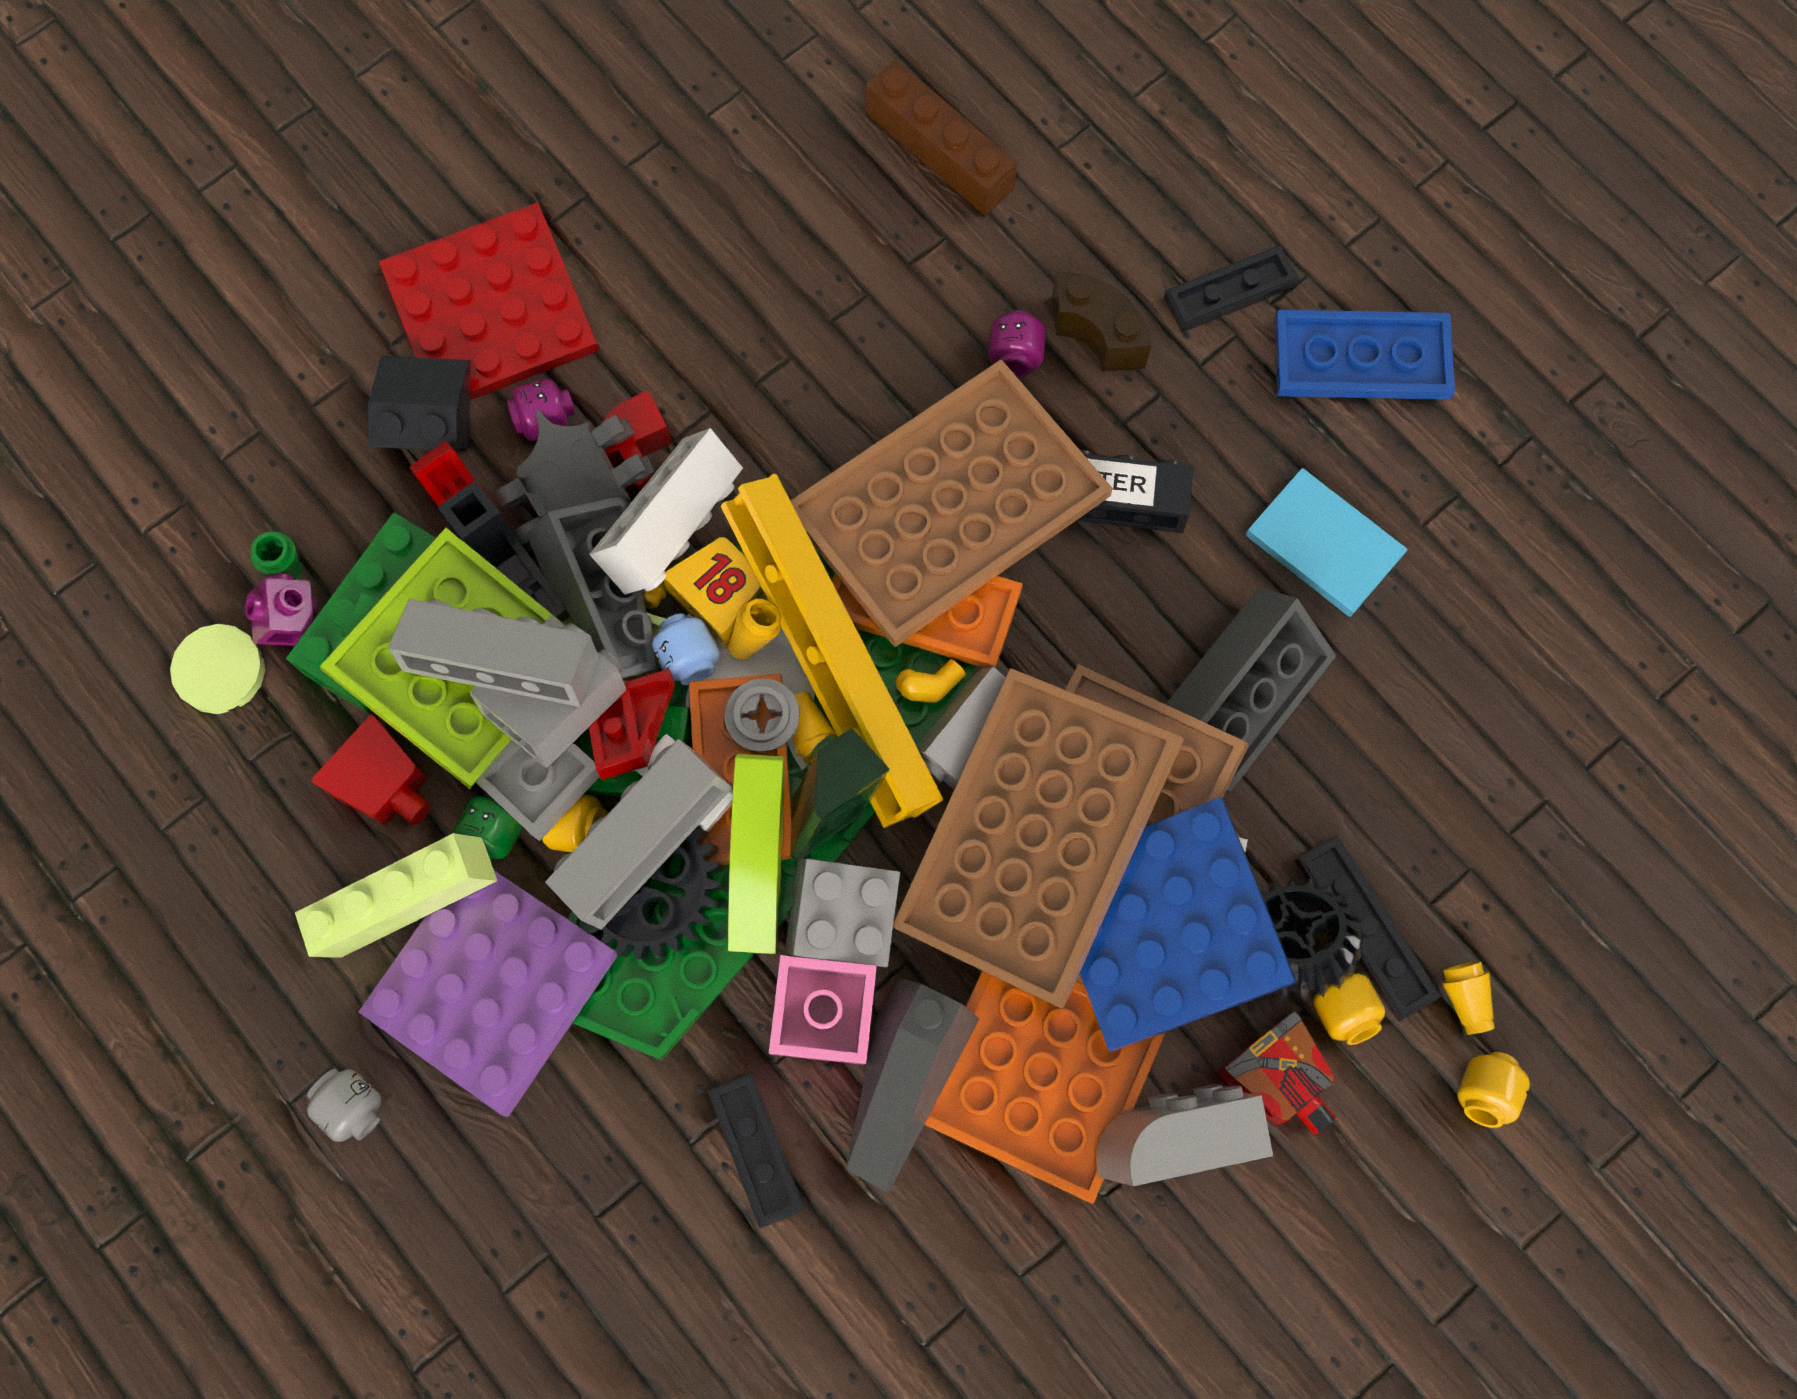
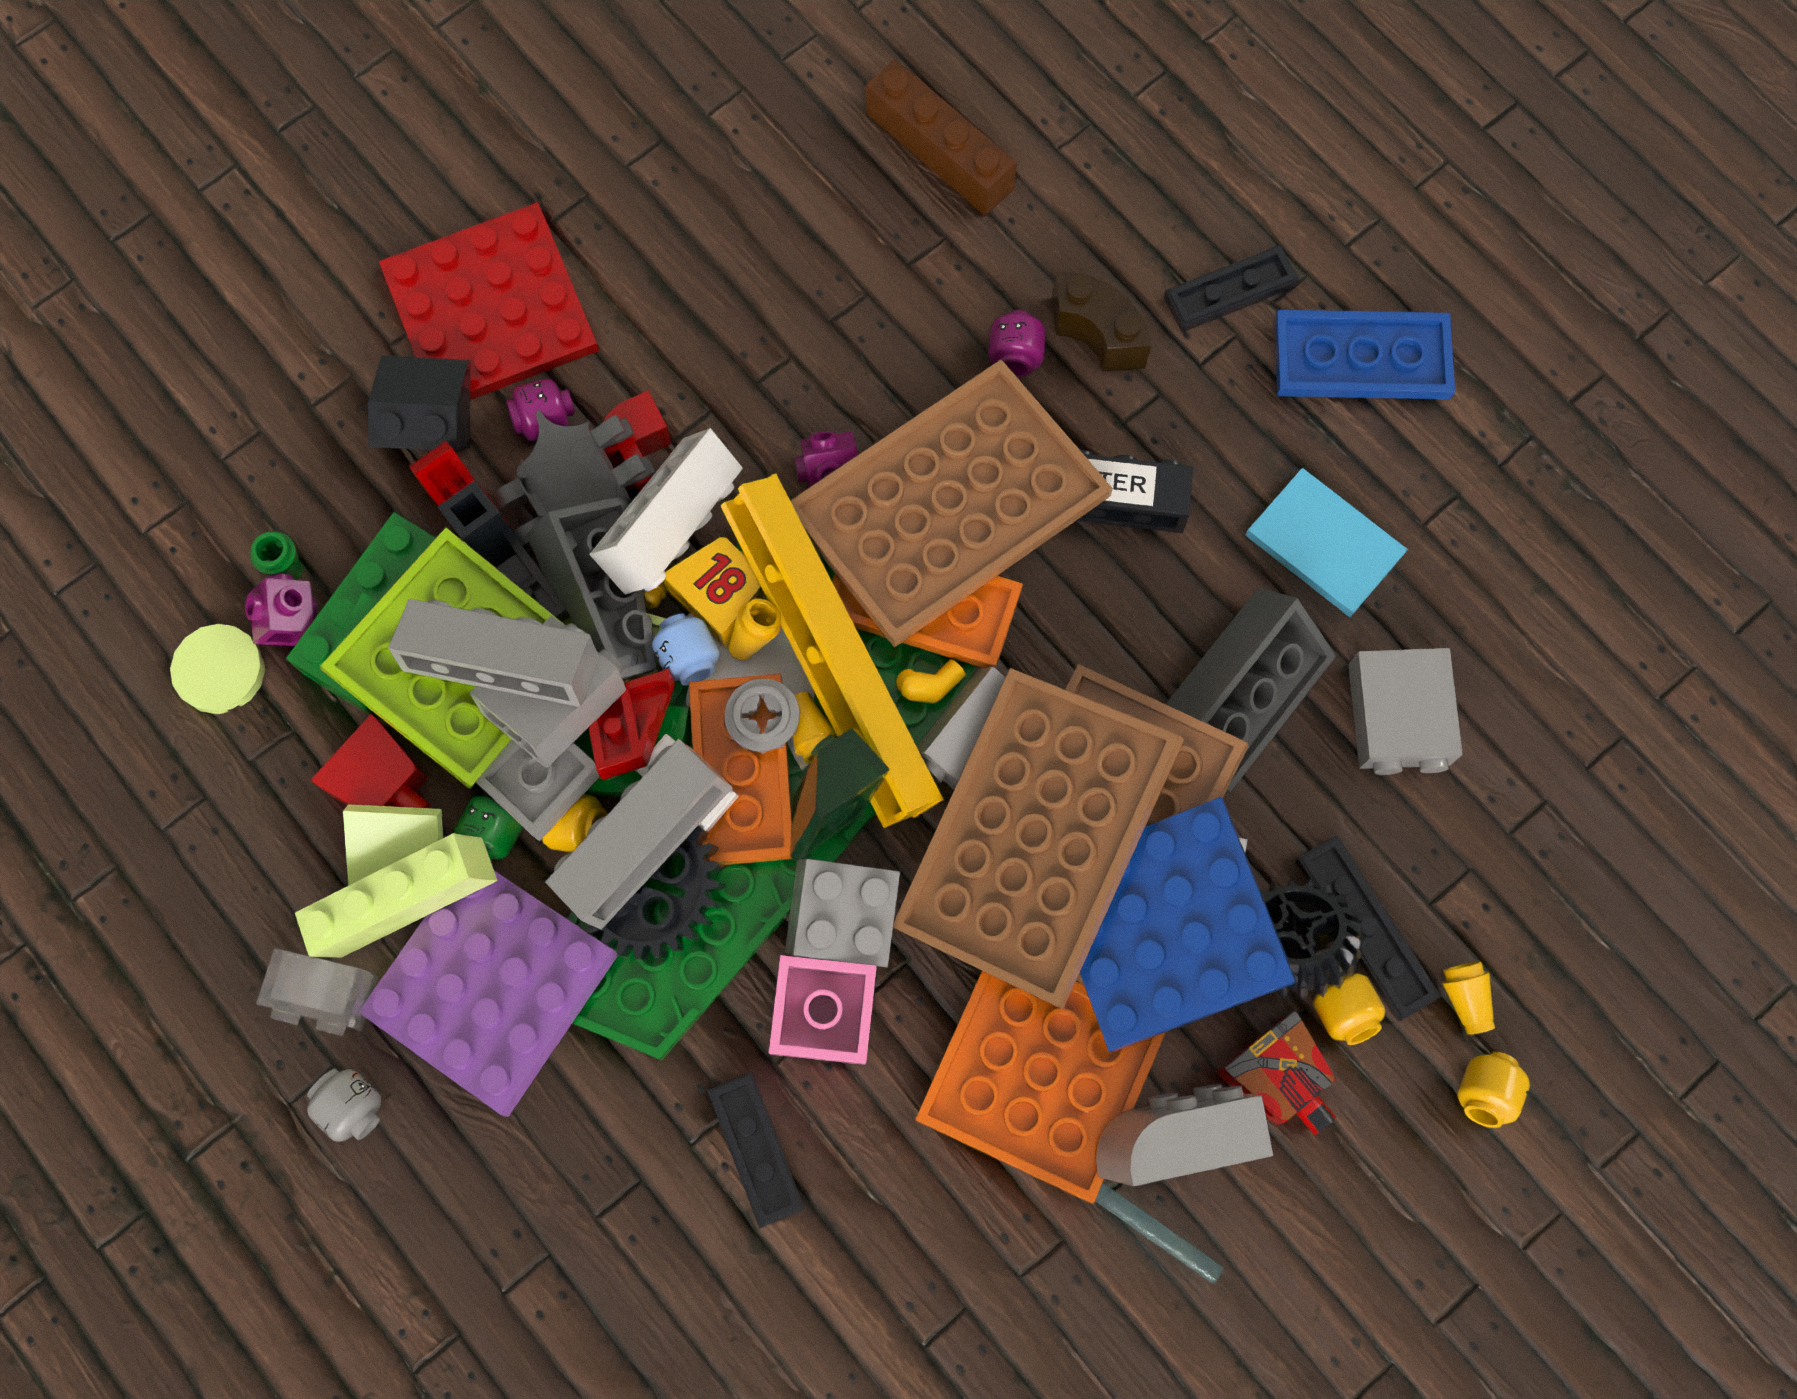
(315, 990): none -> clear brick
(385, 835): none -> yellowish green tile
(756, 853): lime slope -> none
(823, 455): none -> magenta brick
(907, 1067): dark grey wedge -> none
(1159, 1234): none -> clear light blue bar
(1405, 710): none -> light grey brick

